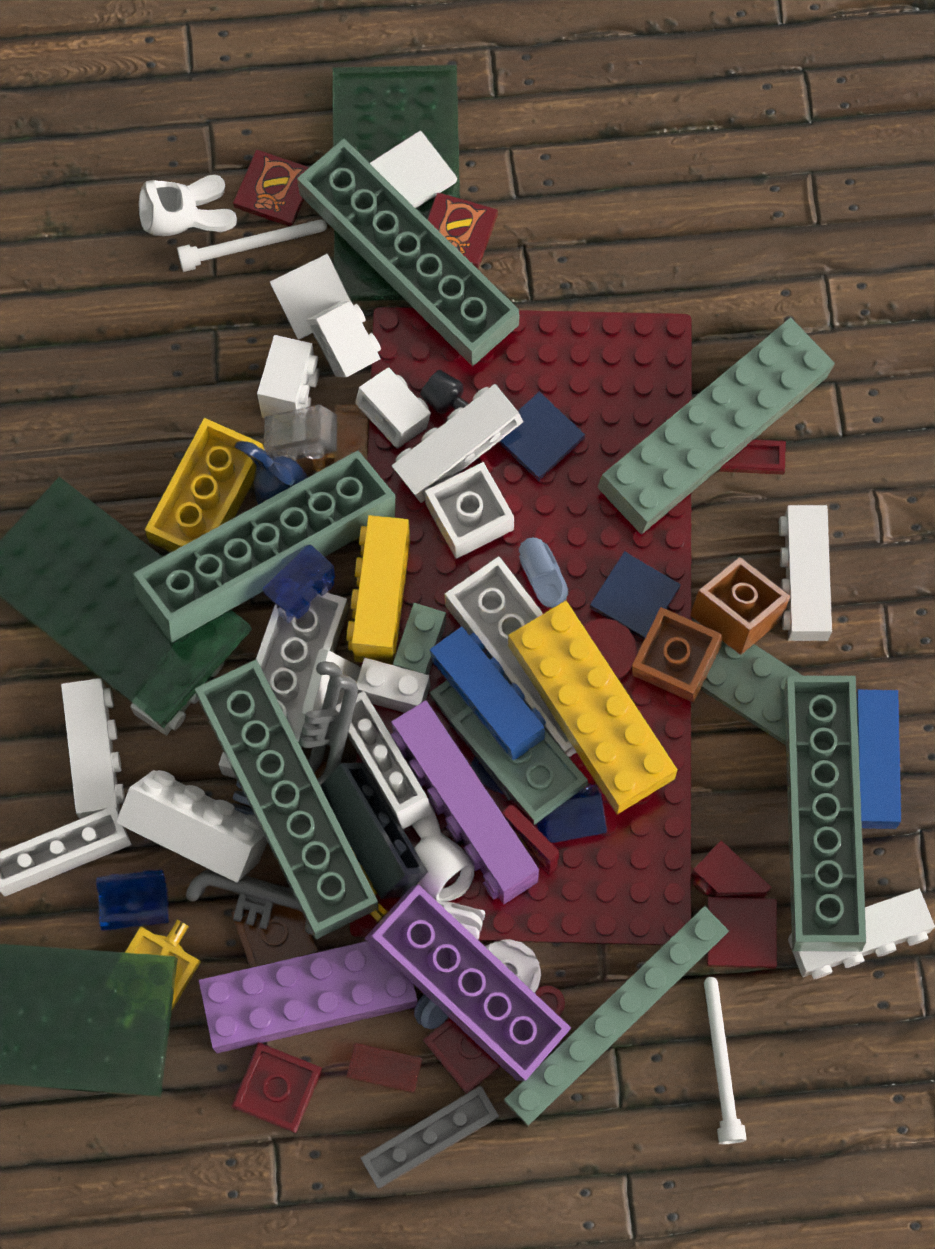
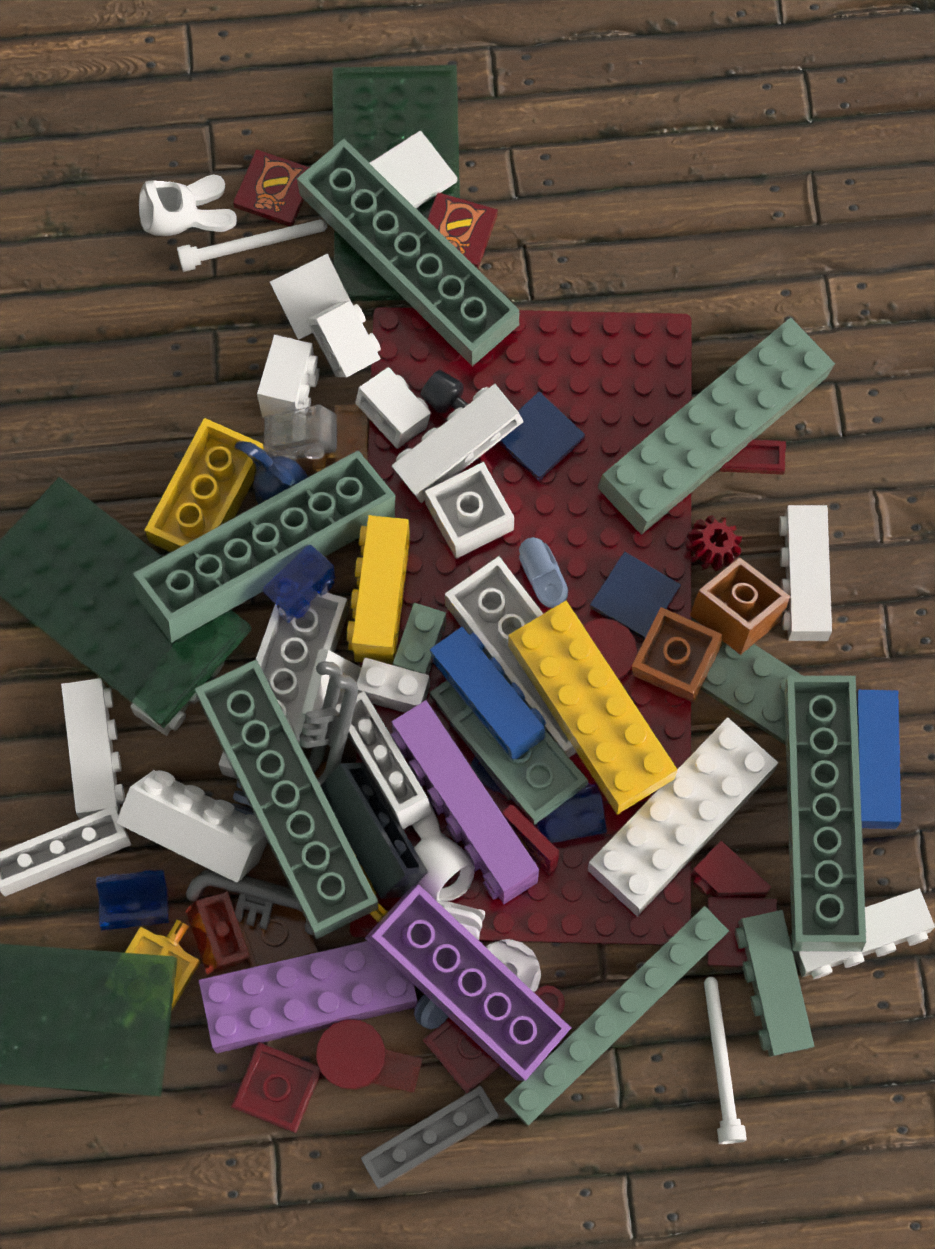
(217, 933): none -> clear red brick
(351, 1054): none -> dark red tile
(682, 816): none -> white brick
(720, 535): none -> dark red gear
(775, 984): none -> sand green brick

